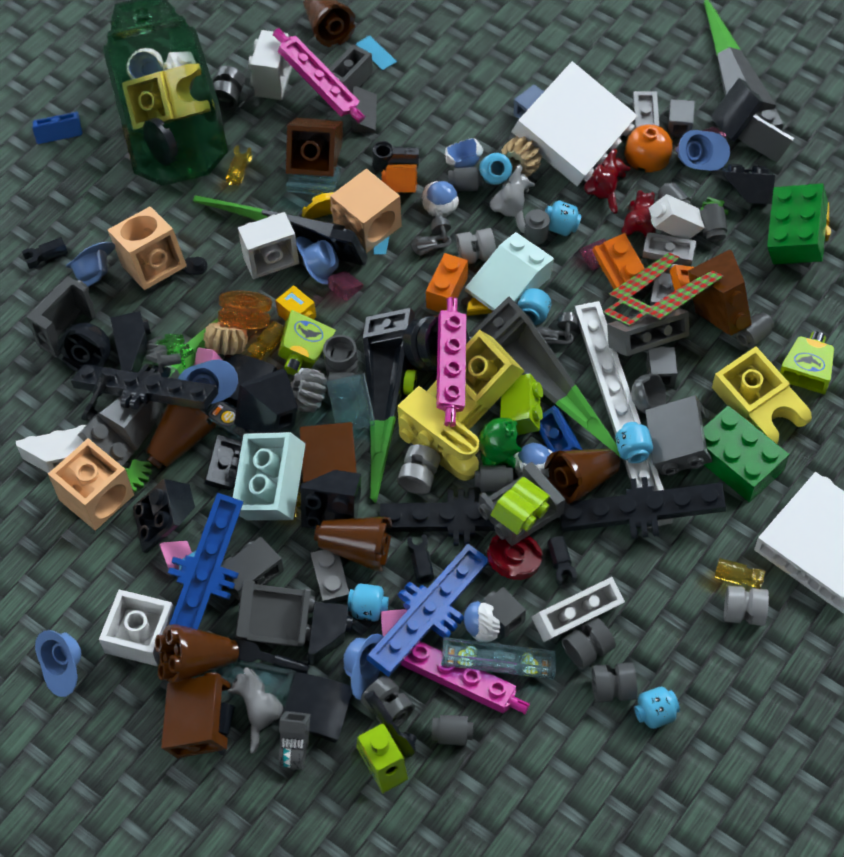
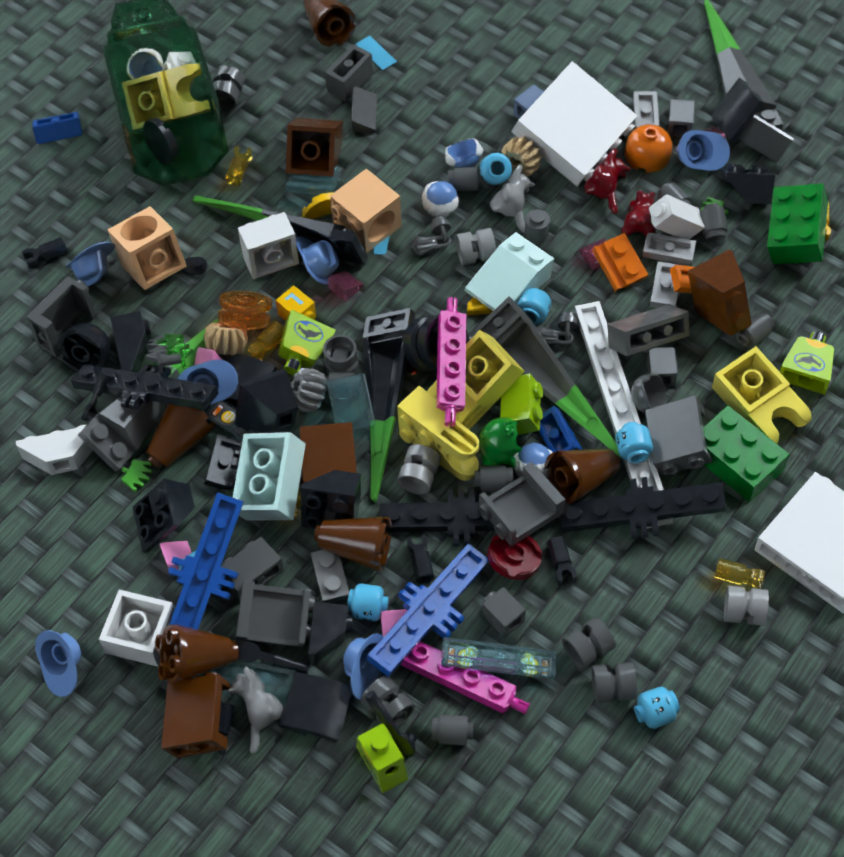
(91, 484): light nougat brick -> none
(268, 67): white brick -> none
(293, 739): dark grey leg -> none
(318, 76): dark pink plate -> none
(385, 154): black piece -> none
(400, 177): orange brick -> none
(410, 382): lime tile -> none
(446, 282): orange brick -> none
(481, 622): white hair -> none
(521, 506): lime brick -> none
(563, 218): medium azure head -> none
(577, 609): white brick -> none
(665, 305): piece -> none

